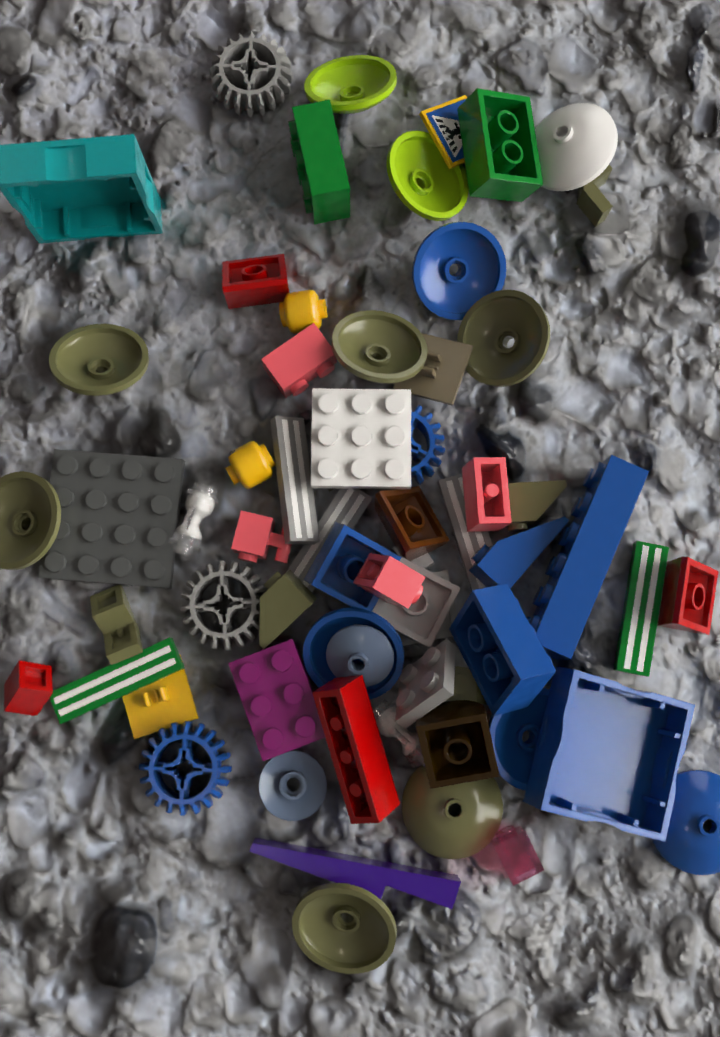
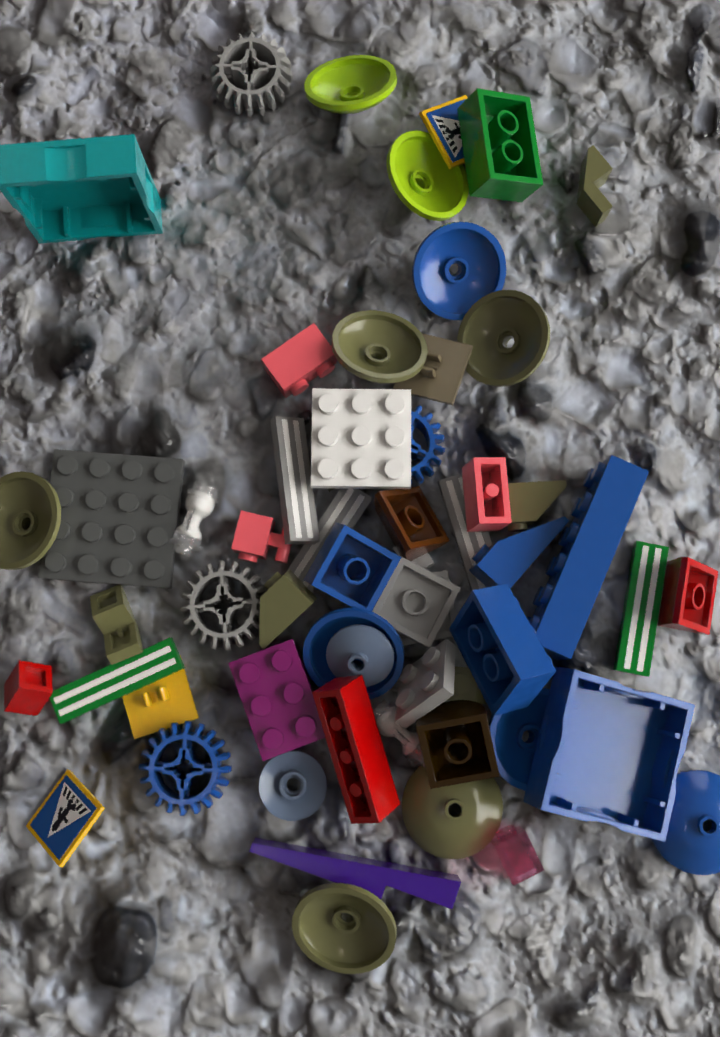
(65, 818): none -> piece
(99, 359): olive dish -> none
(250, 464): yellow head -> none
(255, 281): red slope -> none
(301, 310): yellow head -> none
(319, 162): green brick -> none
(390, 580): coral brick -> none
(582, 152): white dish -> none

